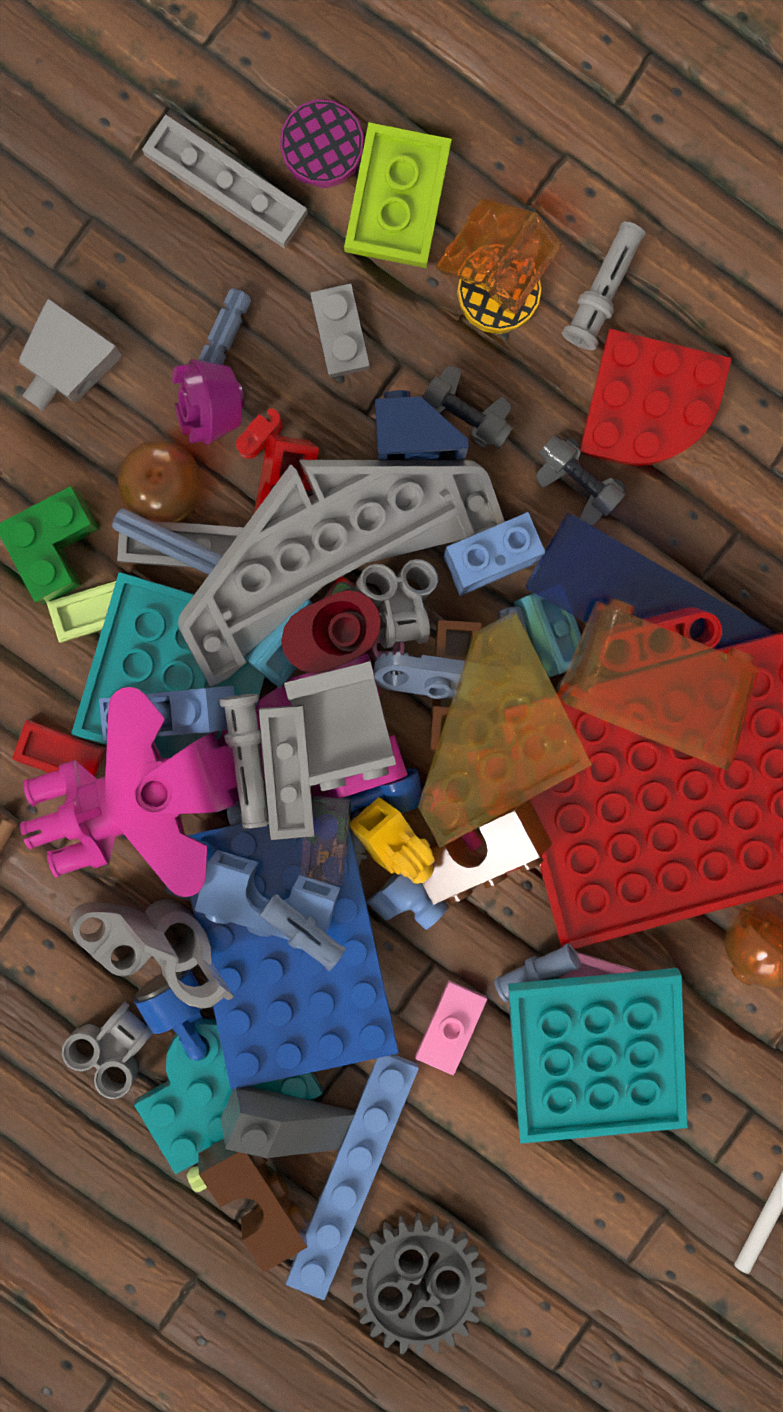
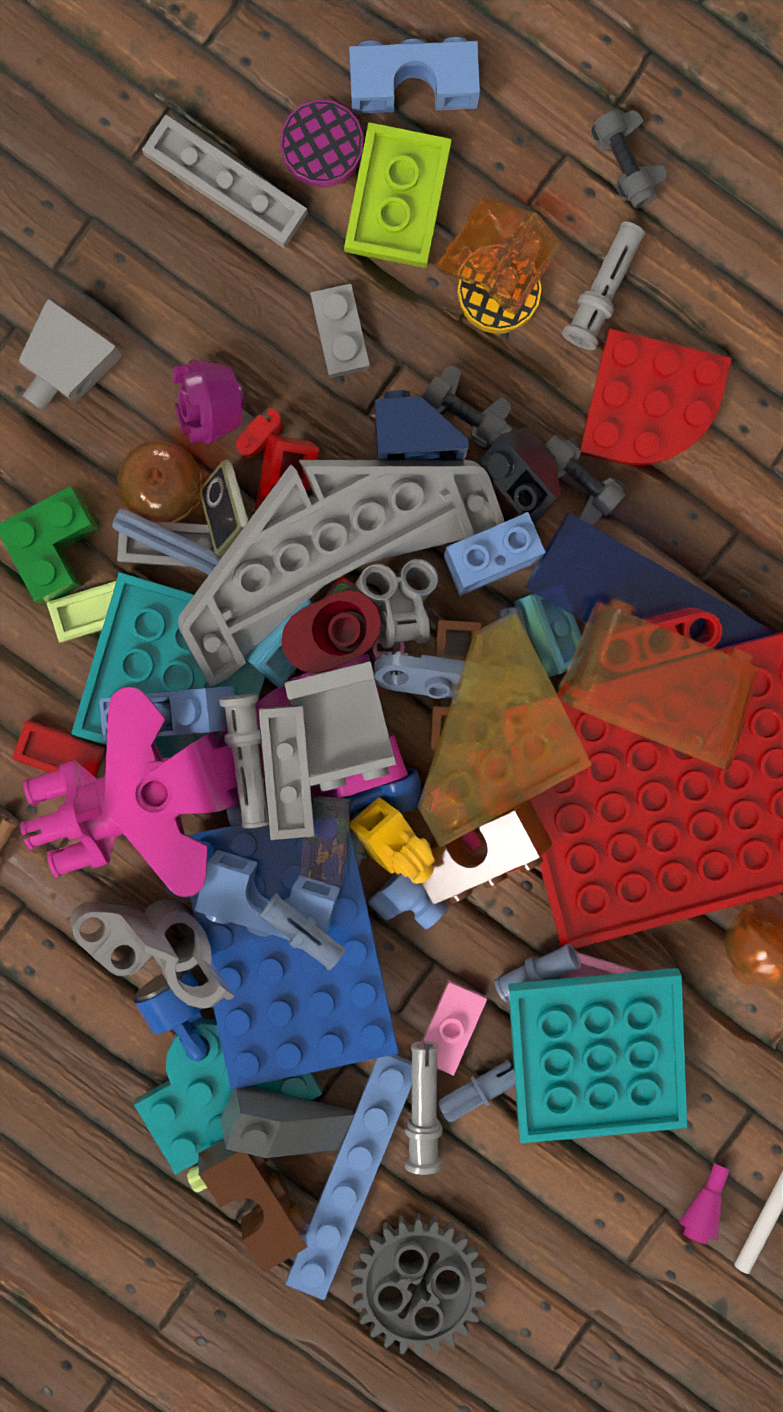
(113, 1046): light grey piece -> none
(223, 507): none -> slope
(225, 327): sand blue axle -> none
(423, 1127): none -> light grey pin
(446, 66): none -> medium blue arch
(477, 1092): none -> sand blue axle
(523, 472): none -> black slope
(637, 182): none -> dark grey piece
(704, 1213): none -> dark pink cone

